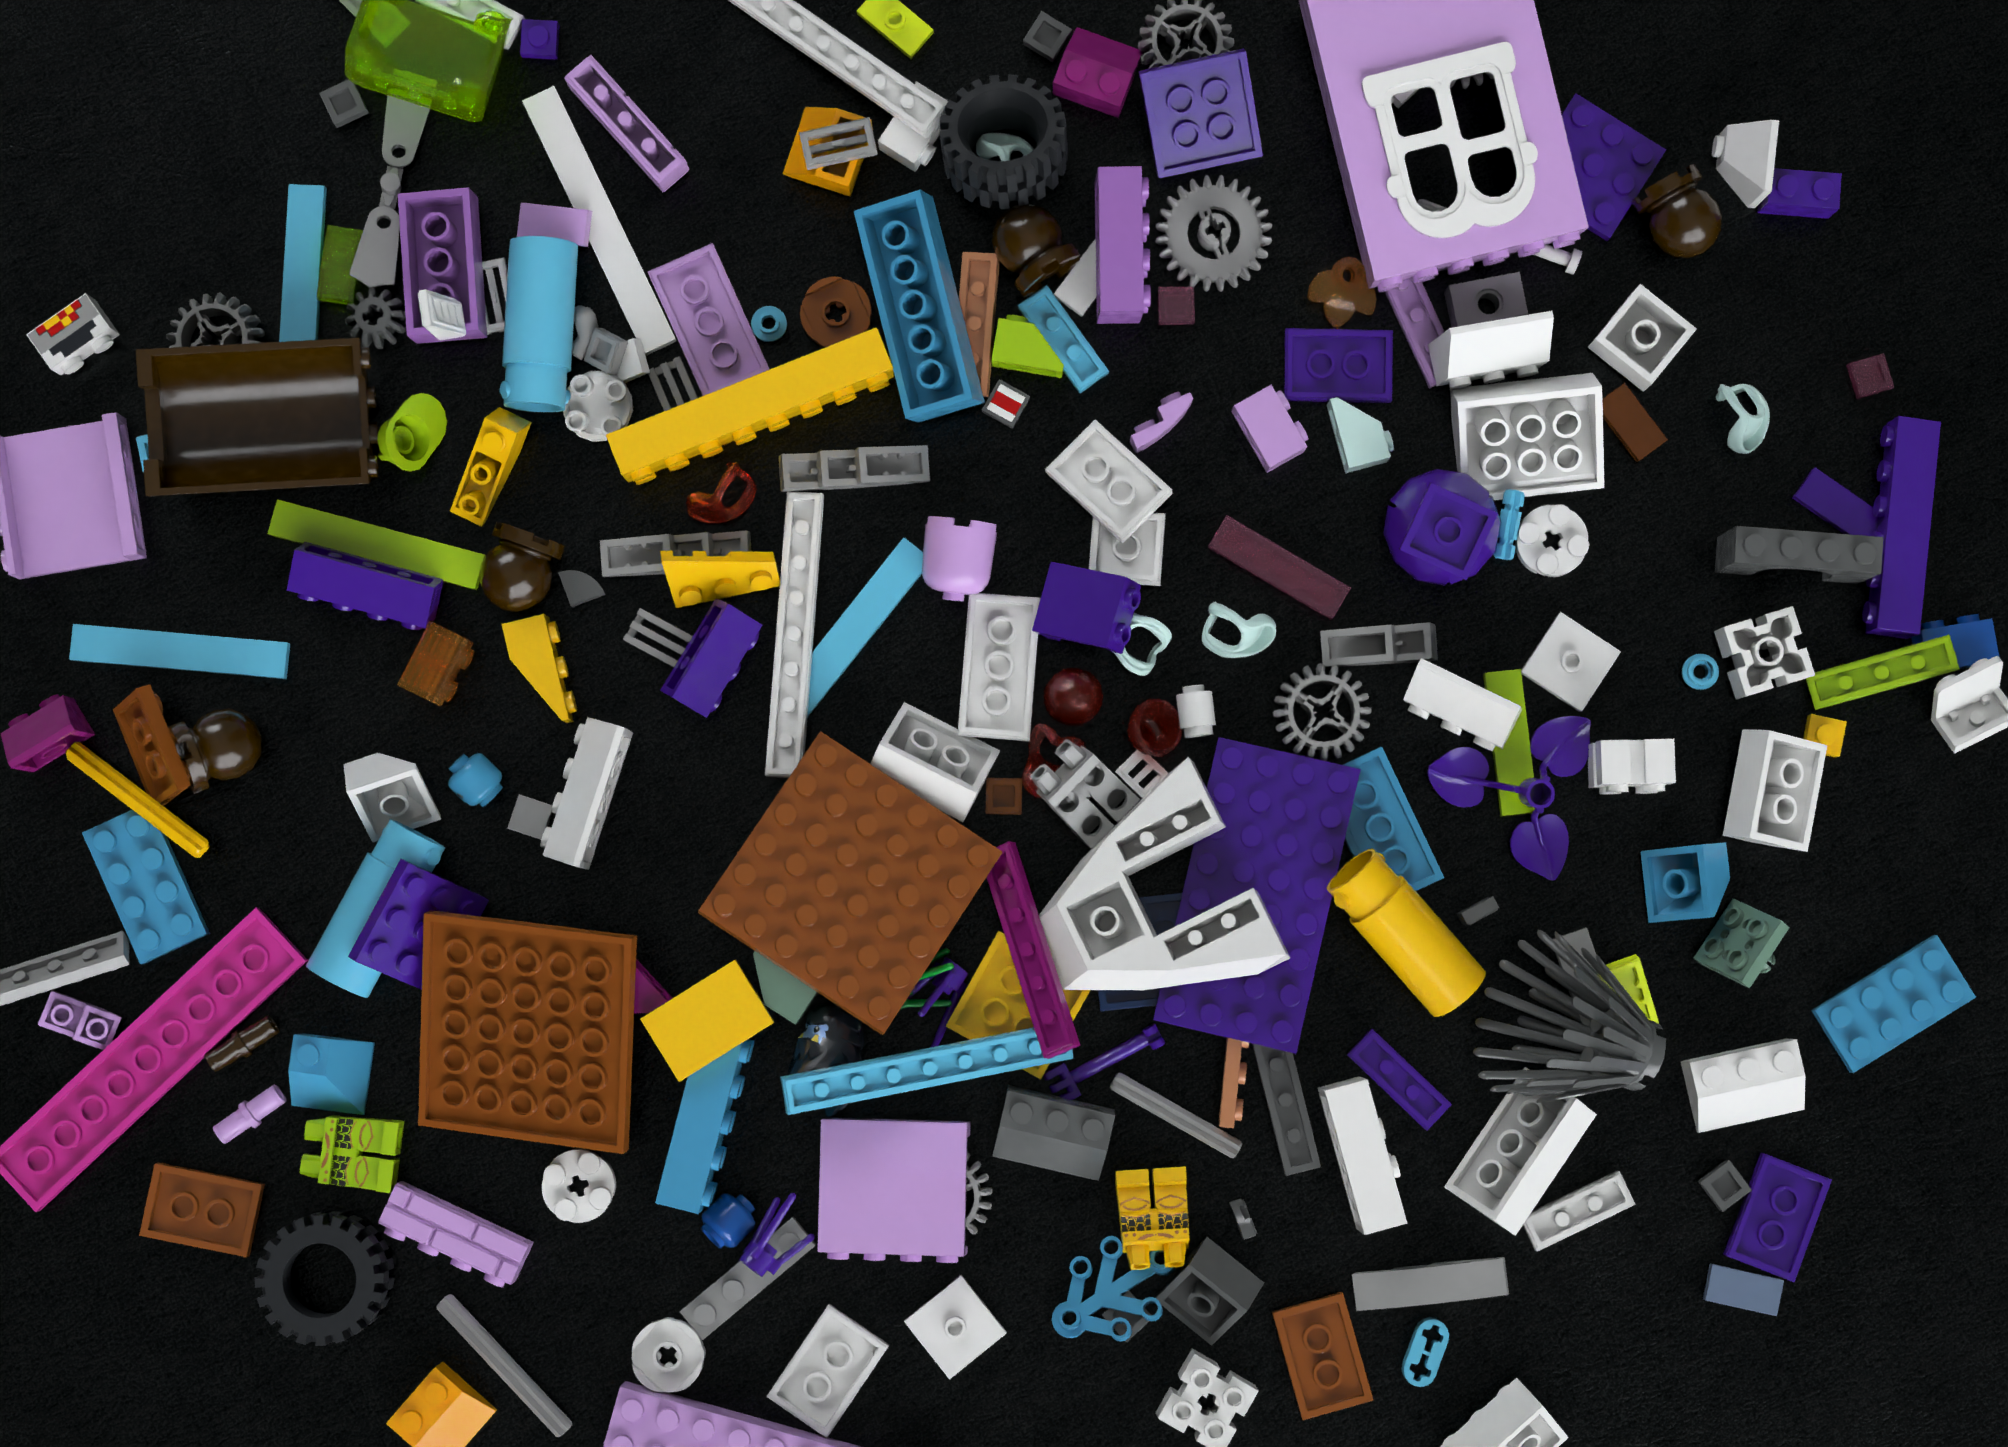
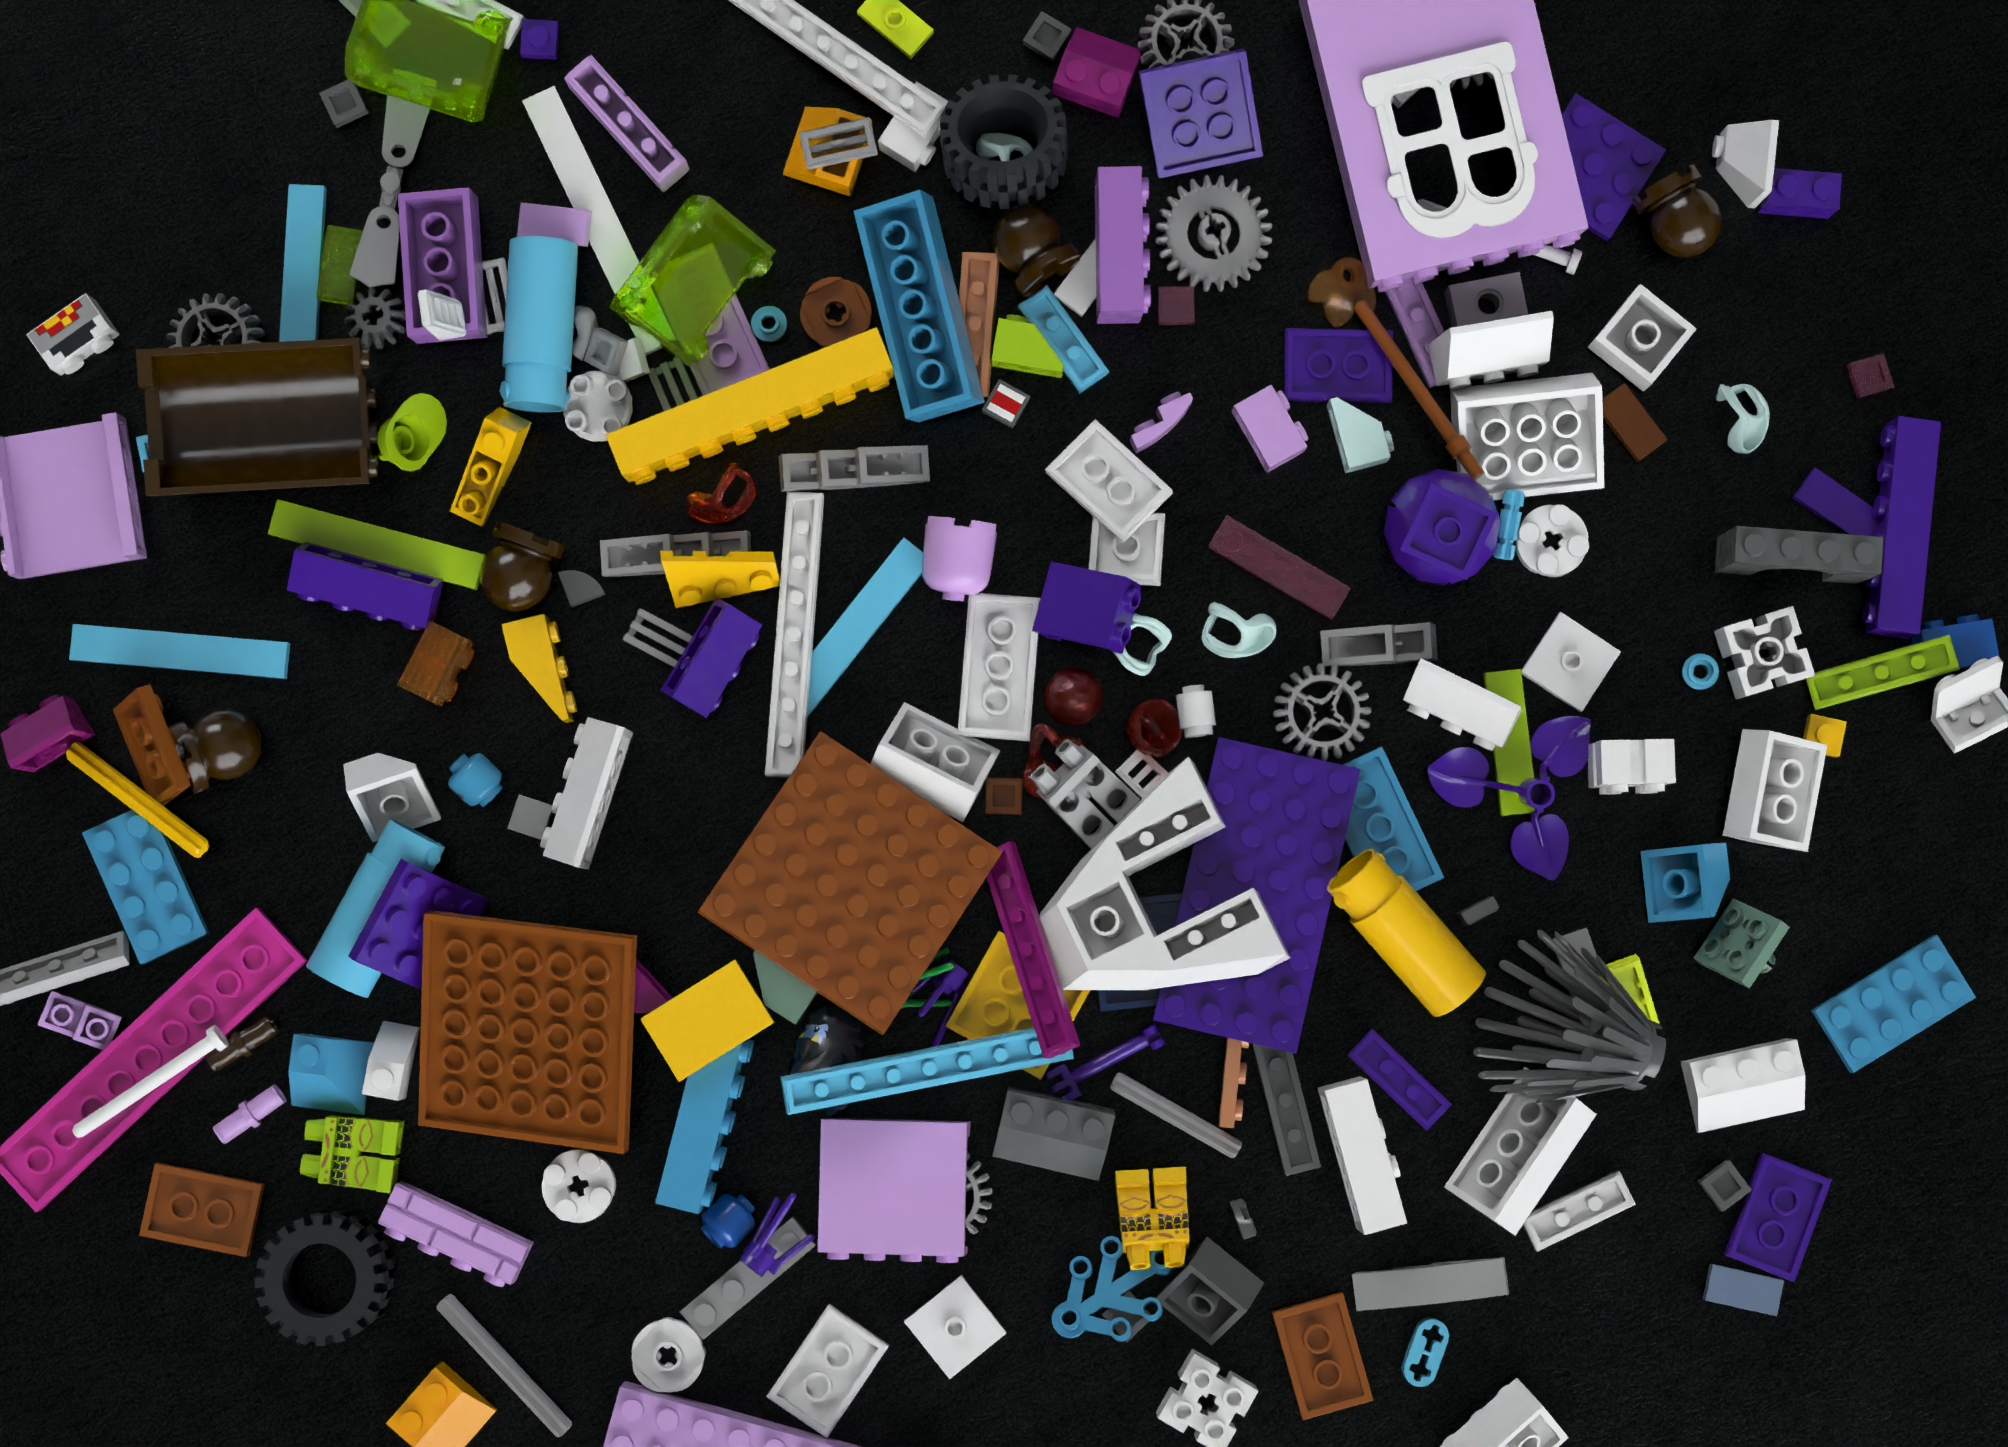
(214, 1039): none -> white bar
(391, 1061): none -> white slope
(691, 277): none -> clear neon green windscreen
(1456, 445): none -> dark orange bar

